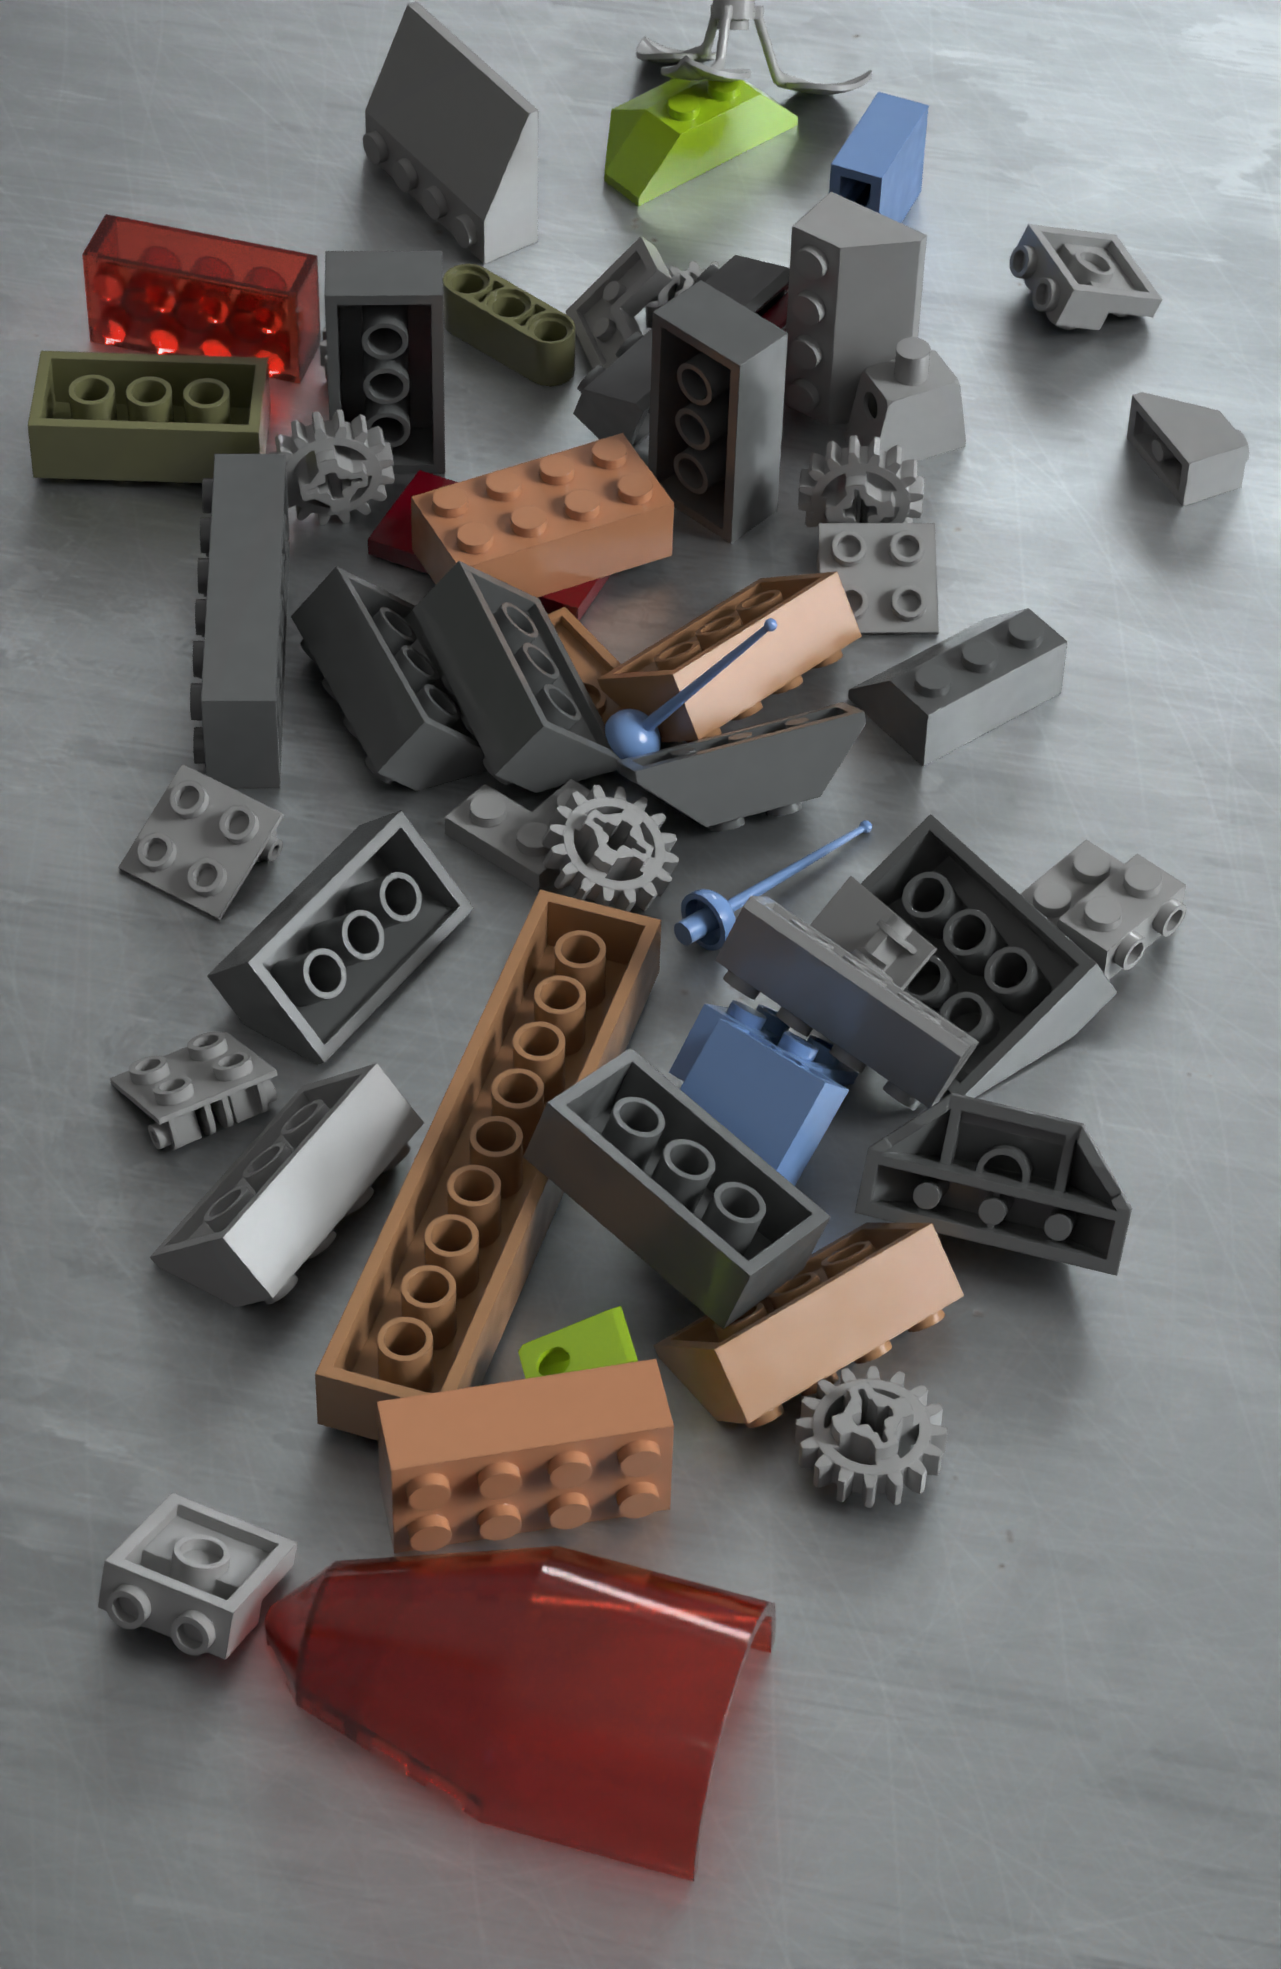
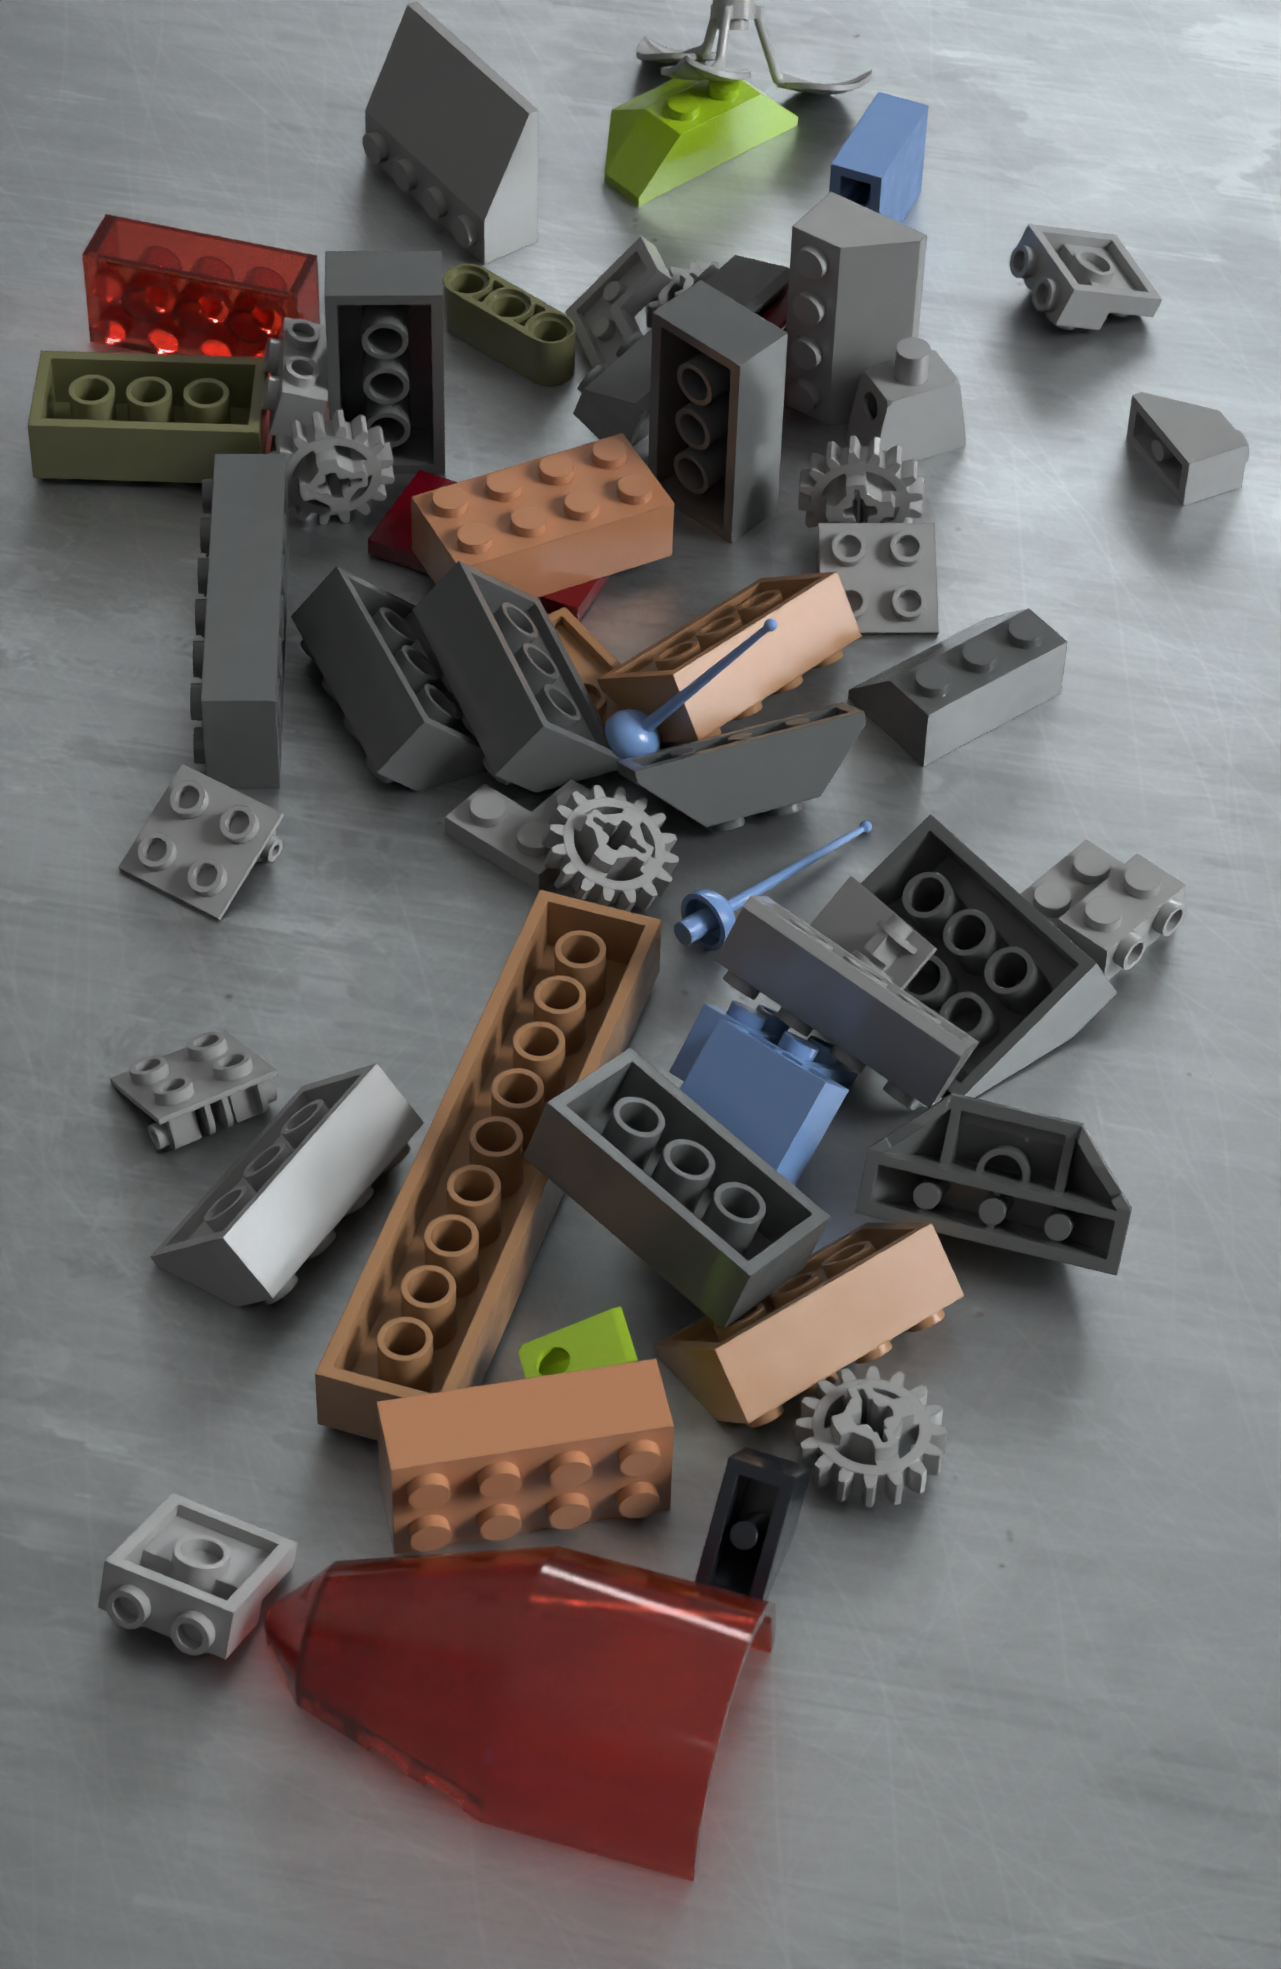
(297, 376): none -> light grey plate
(342, 939): dark grey slope -> none
(753, 1522): none -> black slope

